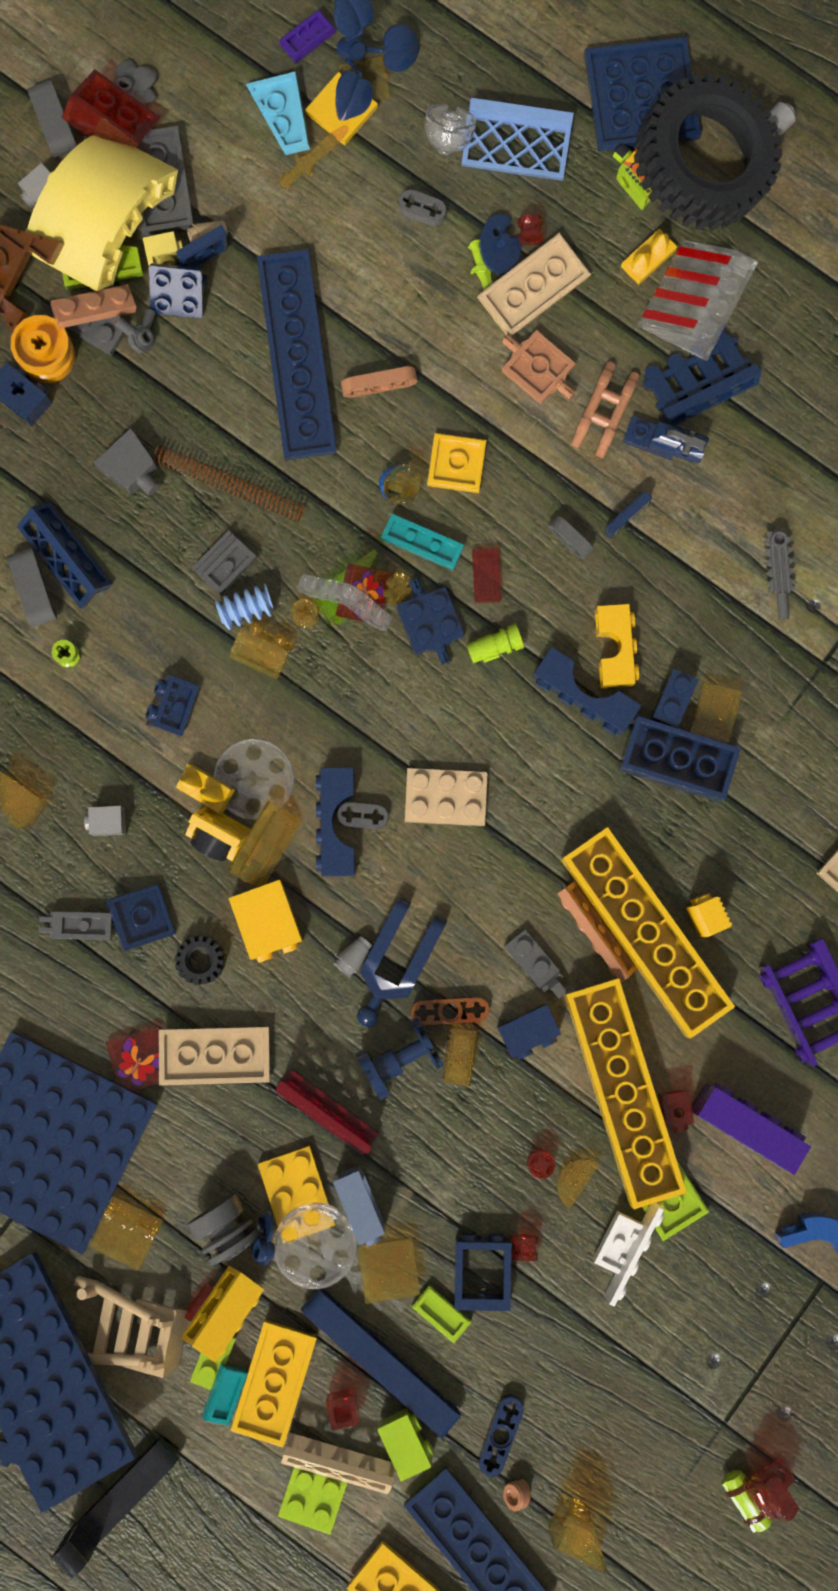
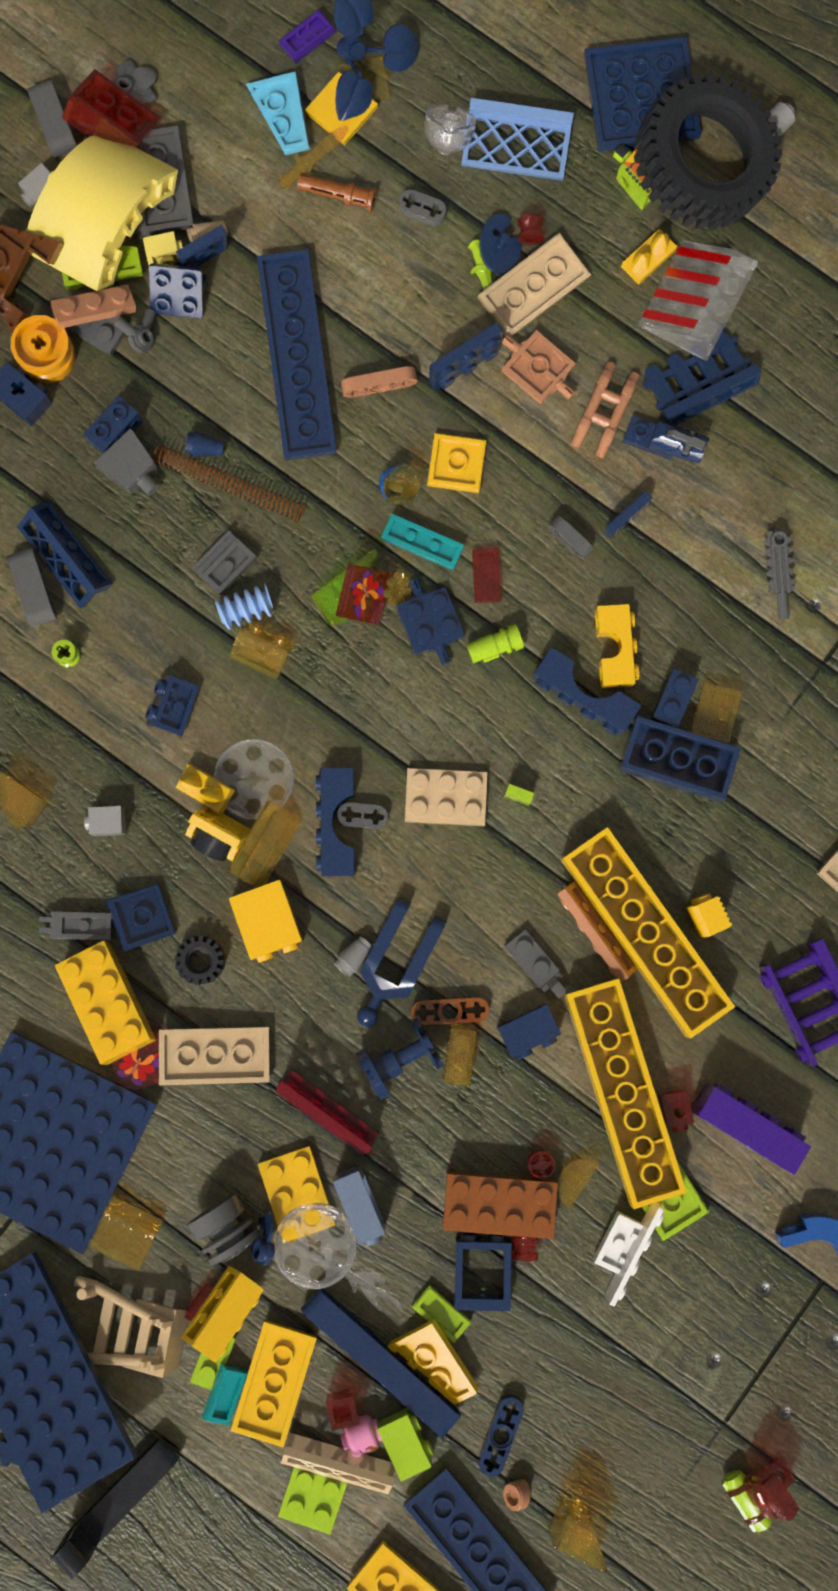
(105, 1003): none -> yellow brick
(112, 425): none -> dark blue brick
(203, 445): none -> dark blue cone
(304, 619): clear yellow wheel -> none
(347, 595): clear beam -> none
(348, 192): none -> dark orange pin
(362, 1438): none -> bright pink head
(388, 1270): clear yellow plate -> none
(436, 1358): none -> yellow wing
(465, 358): none -> dark blue plate
(499, 1204): none -> dark orange brick
(519, 794): none -> lime tile

